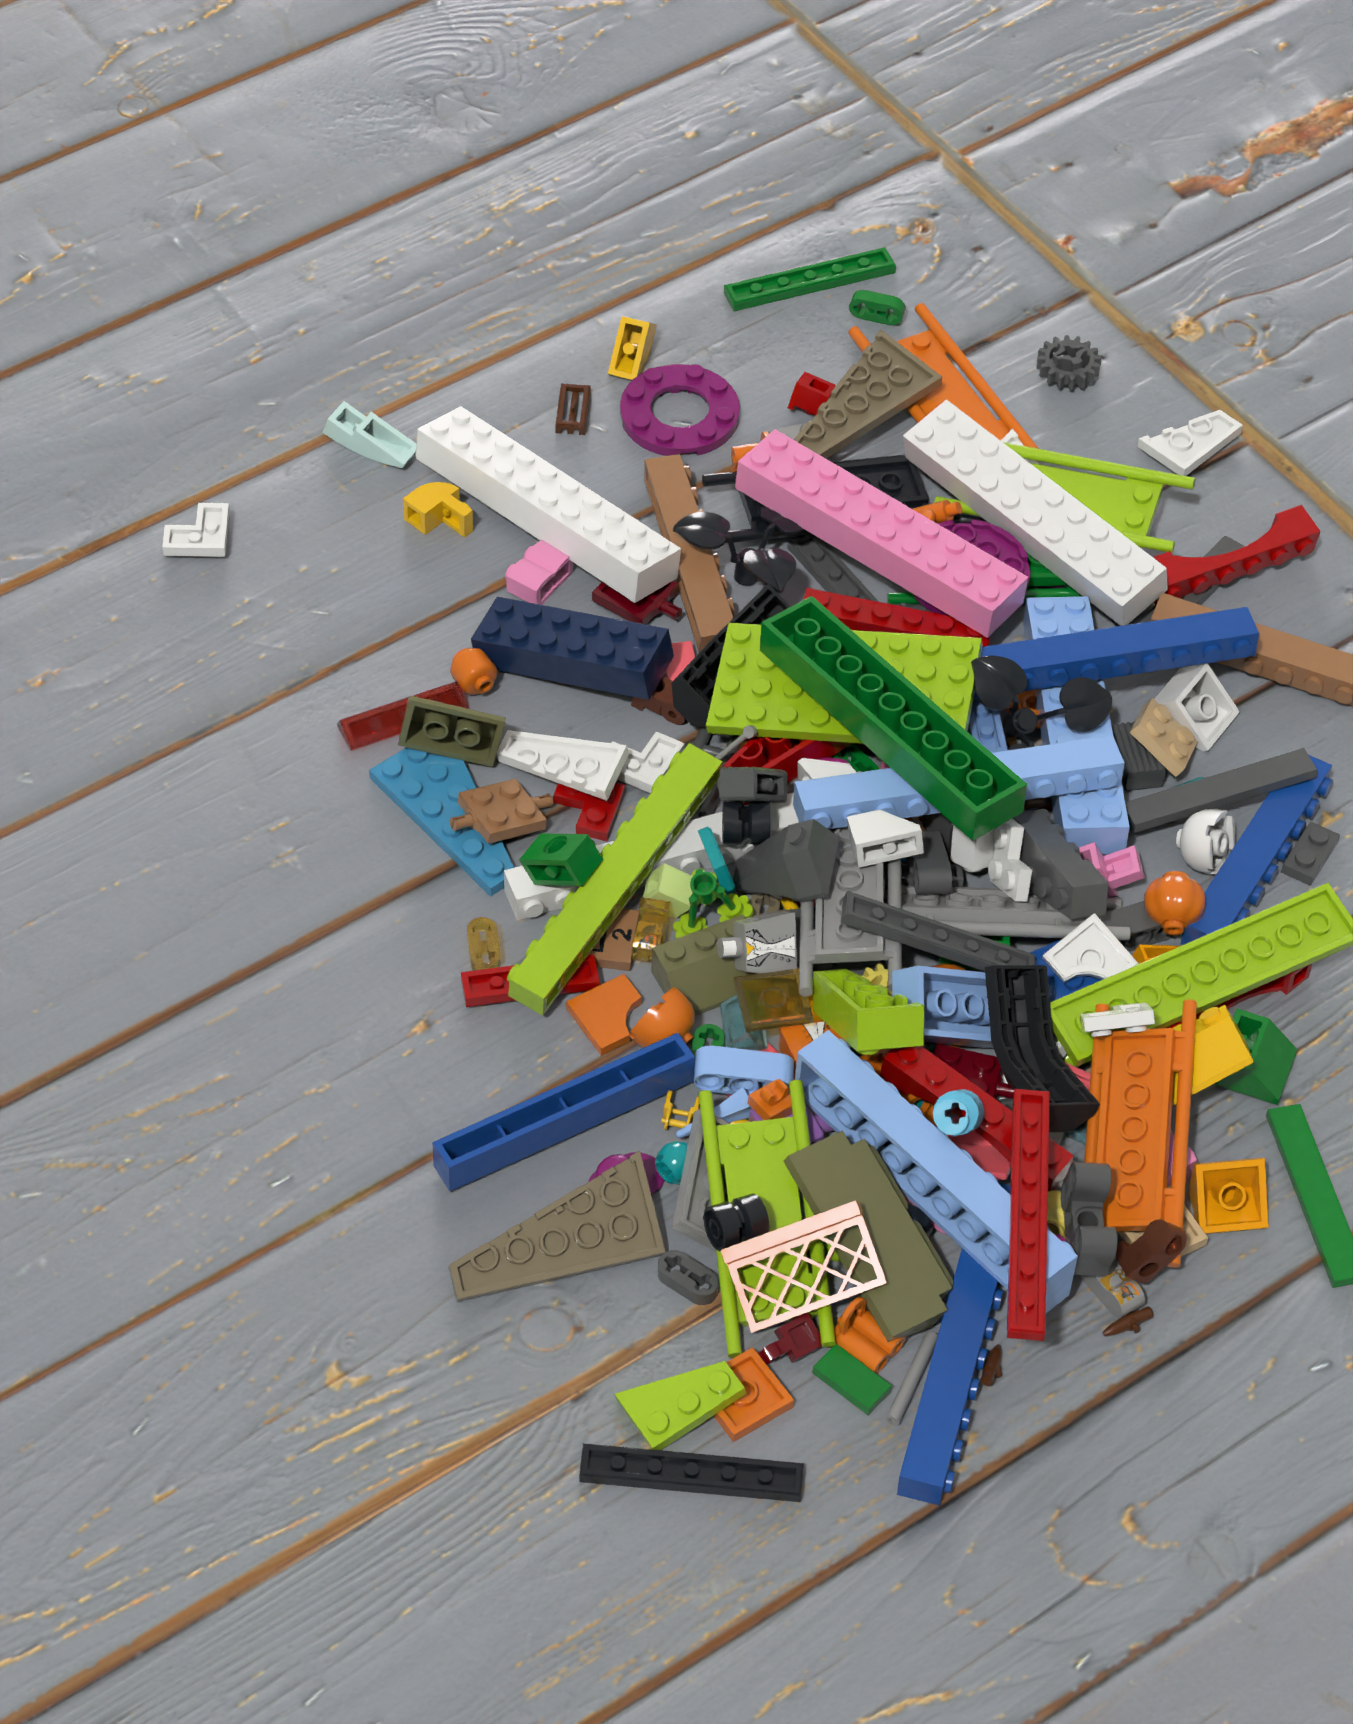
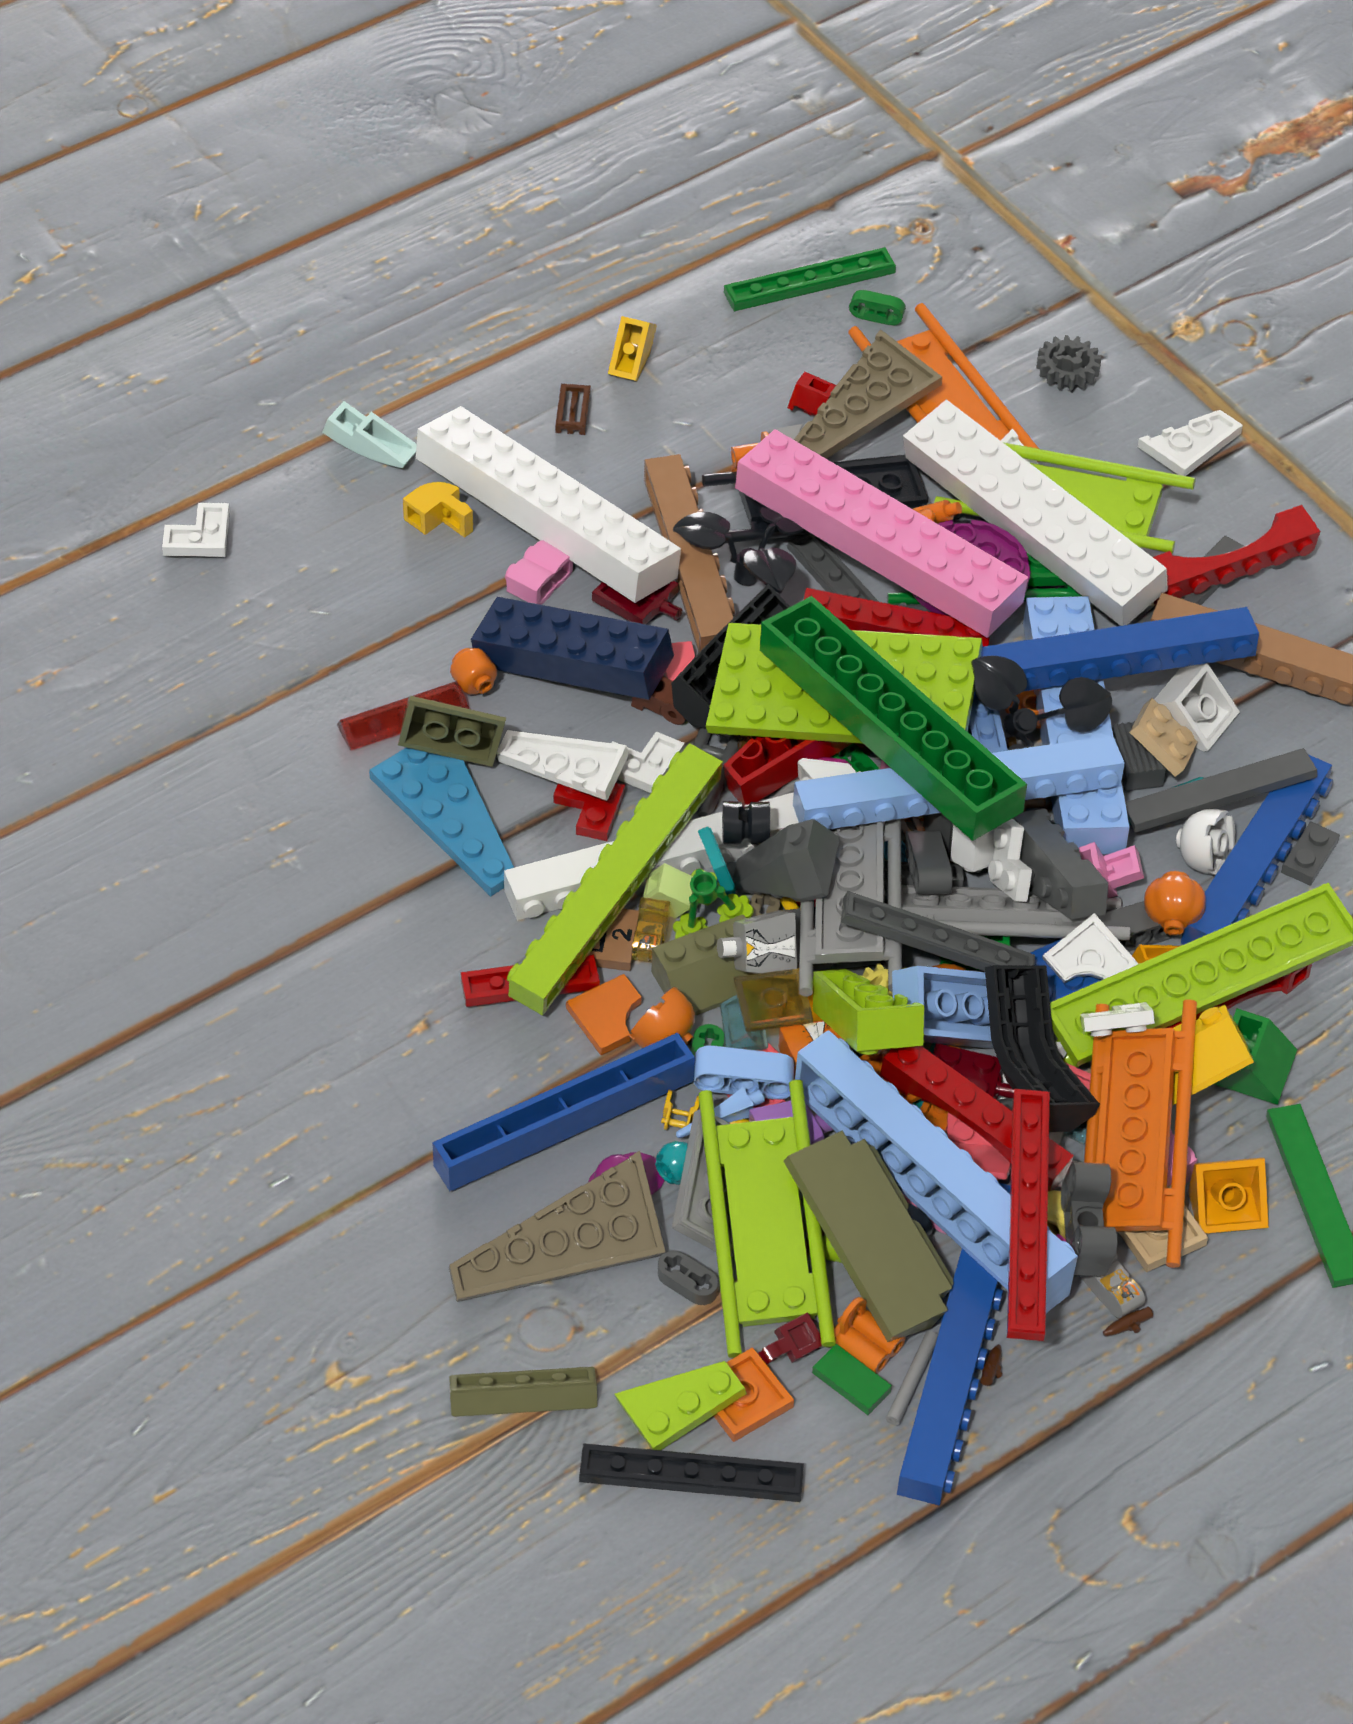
(477, 947): clear yellow beam -> none
(501, 811): medium nougat plate -> none
(523, 1391): none -> olive slope
(561, 859): green brick -> none
(668, 440): magenta plate -> none
(735, 1221): black wheel -> none
(748, 732): light grey hinge -> none
(752, 784): dark grey brick -> none
(771, 1100): orange tile -> none
(794, 1236): fence -> none
(883, 837): white slope -> none
(950, 1123): medium azure piece -> none
(1151, 1251): copper leg -> none

